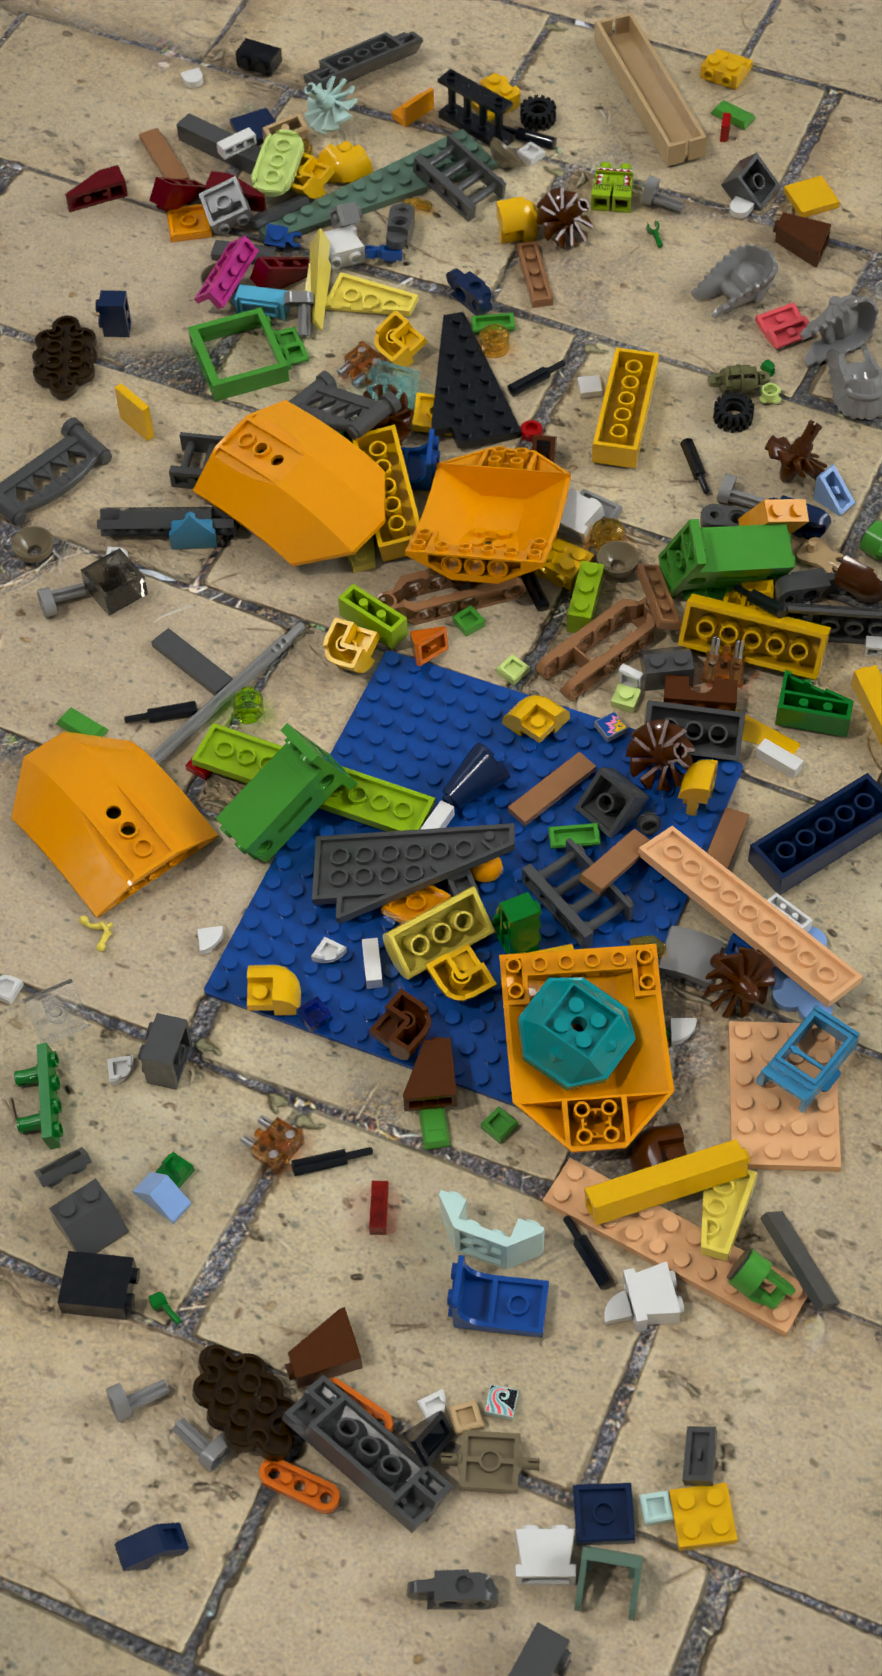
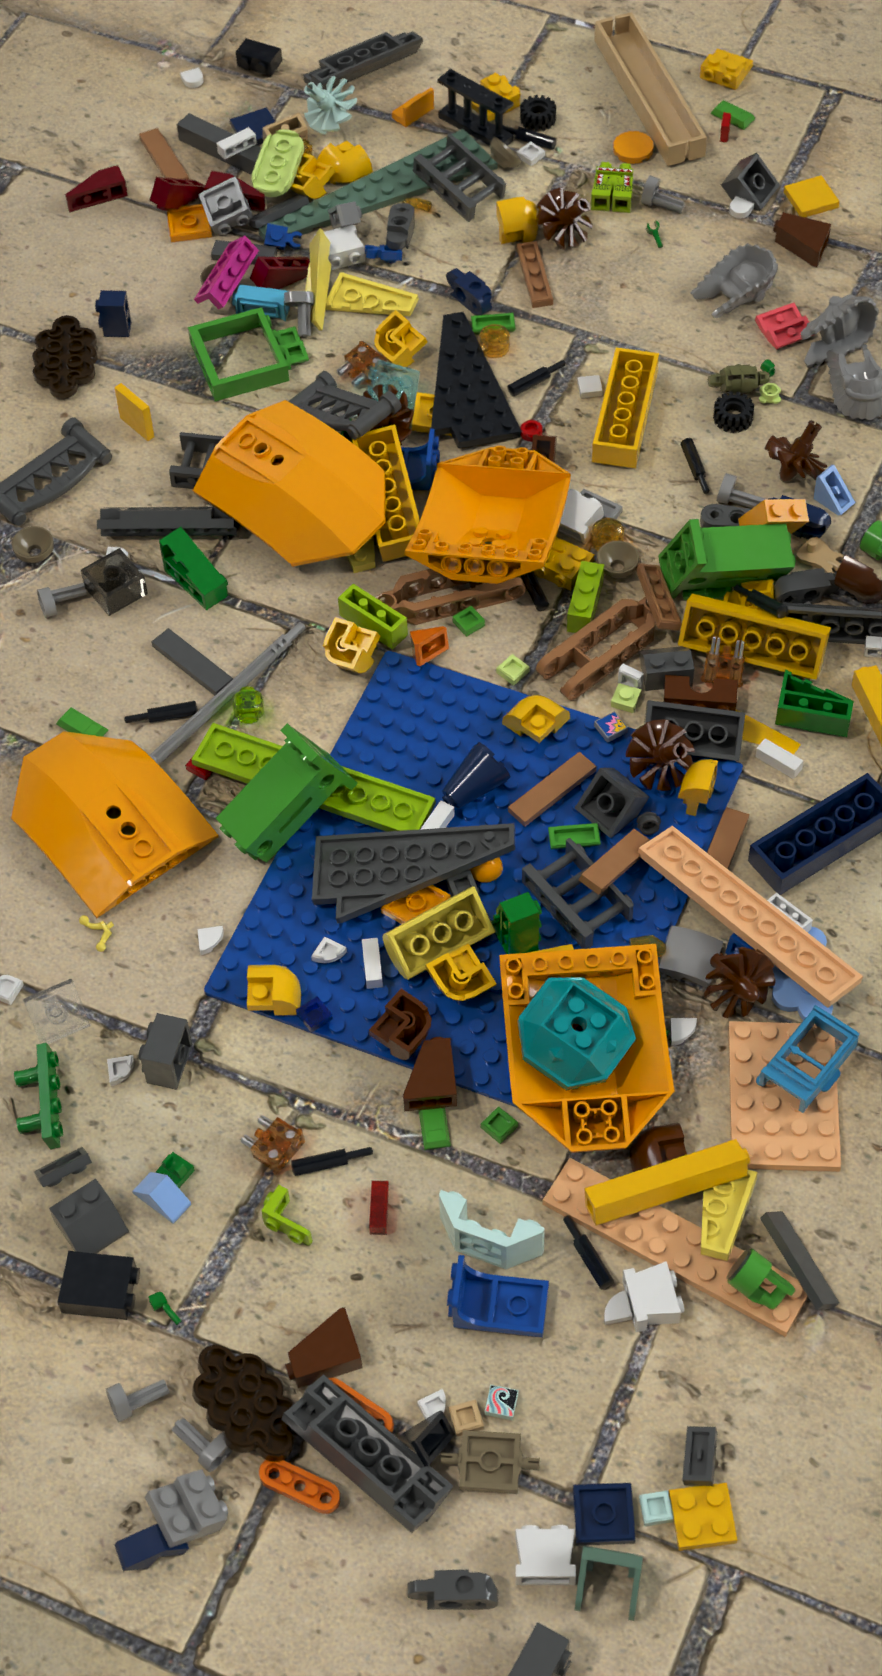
(187, 1508): none -> light grey plate
(192, 533): dark azure slope -> none
(192, 569): none -> green wedge
(273, 1207): none -> lime bracket
(633, 147): none -> light orange tile

